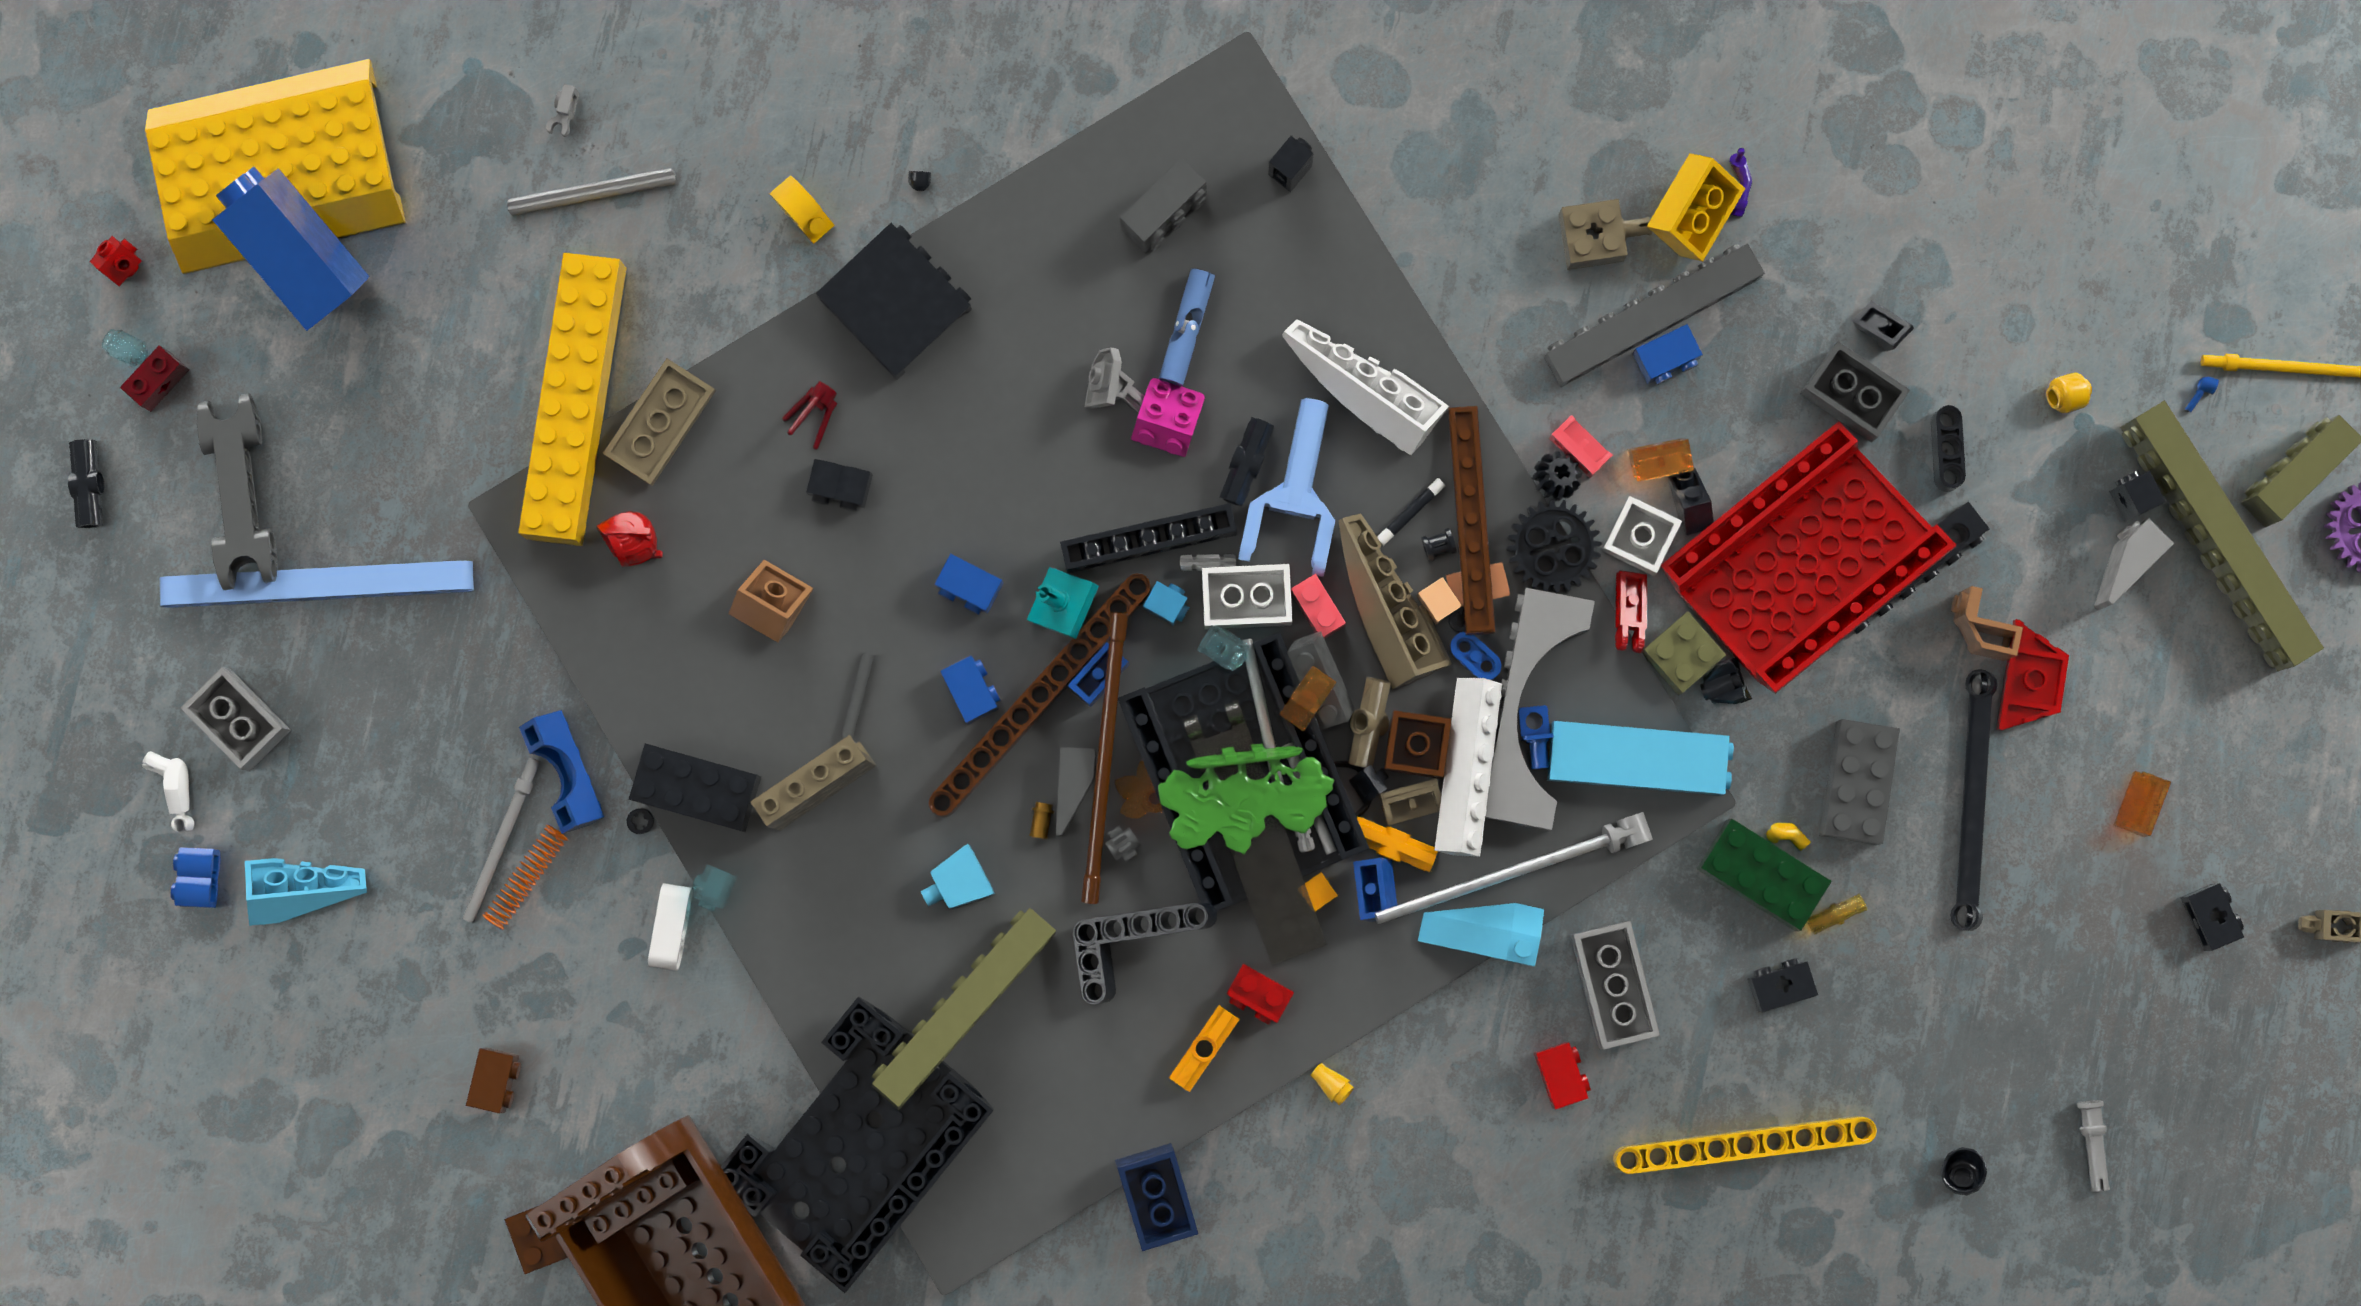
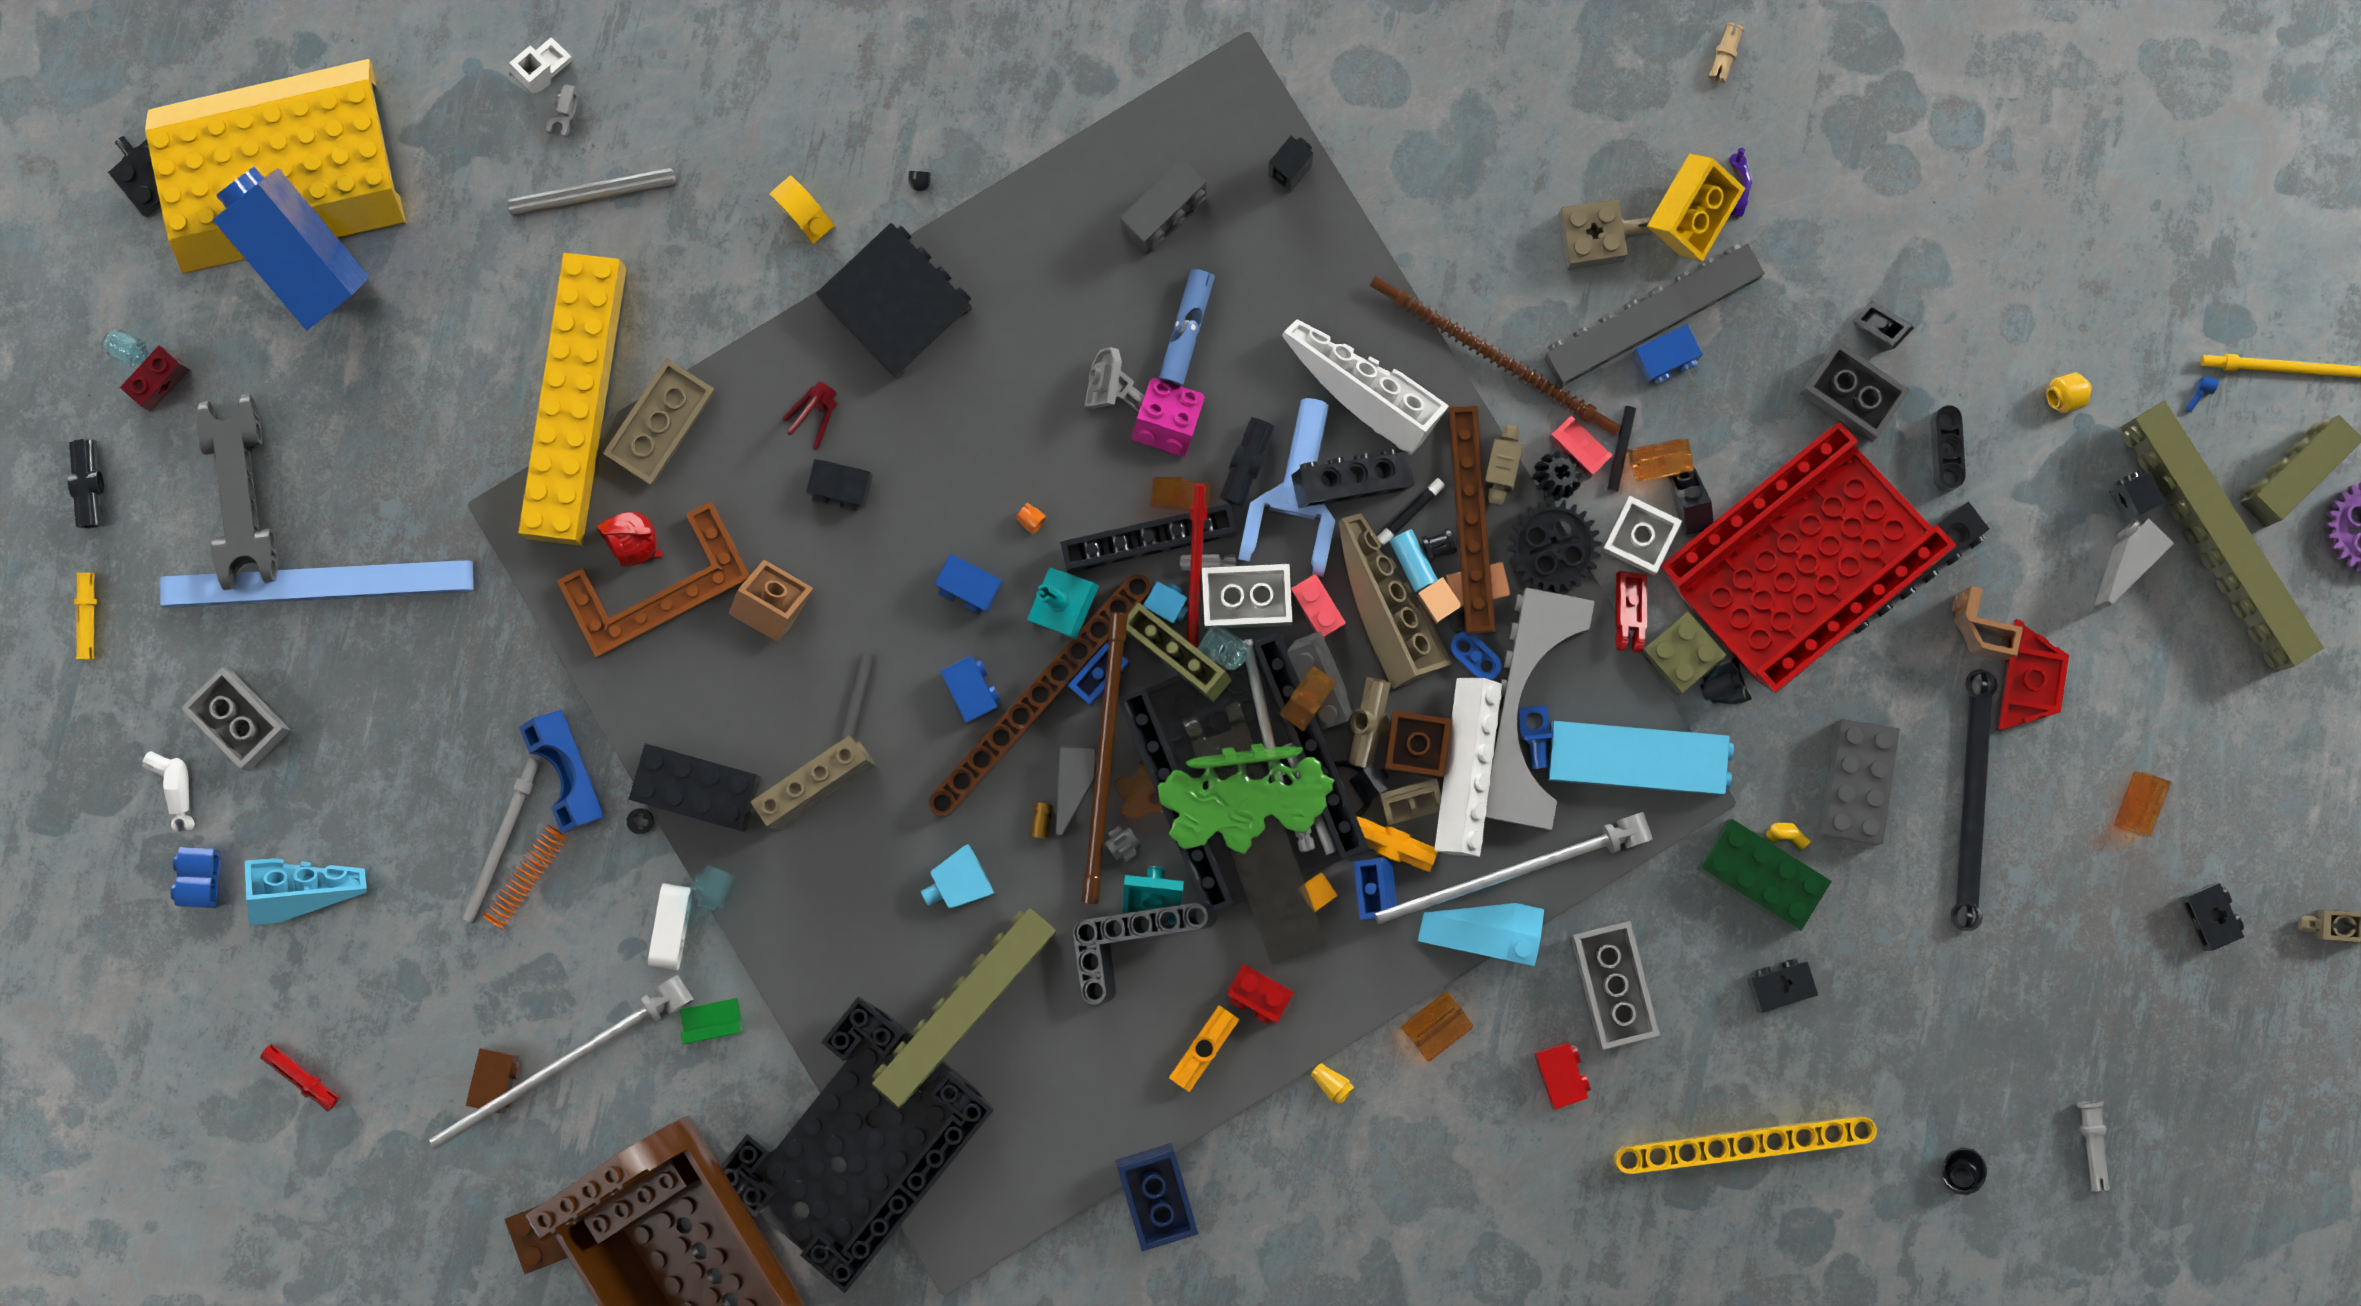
(85, 616): none -> yellow pin
(116, 259): red brick -> none
(136, 176): none -> black plate
(304, 1081): none -> red pin
(538, 66): none -> white brick
(610, 633): none -> dark orange plate
(669, 996): none -> flat silver piece
(711, 1021): none -> green panel
(1031, 518): none -> orange hose
(1151, 892): none -> teal tile
(1175, 493): none -> clear orange slope
(1176, 652): none -> olive brick
(1198, 515): none -> red bar
(1312, 492): none -> black brick
(1413, 560): none -> medium azure piece
(1437, 1026): none -> clear orange panel
(1503, 464): none -> dark tan piece
(1587, 412): none -> reddish brown hose
(1621, 448): none -> black bar
(1726, 52): none -> tan pin
(1837, 914): clear yellow pin -> none

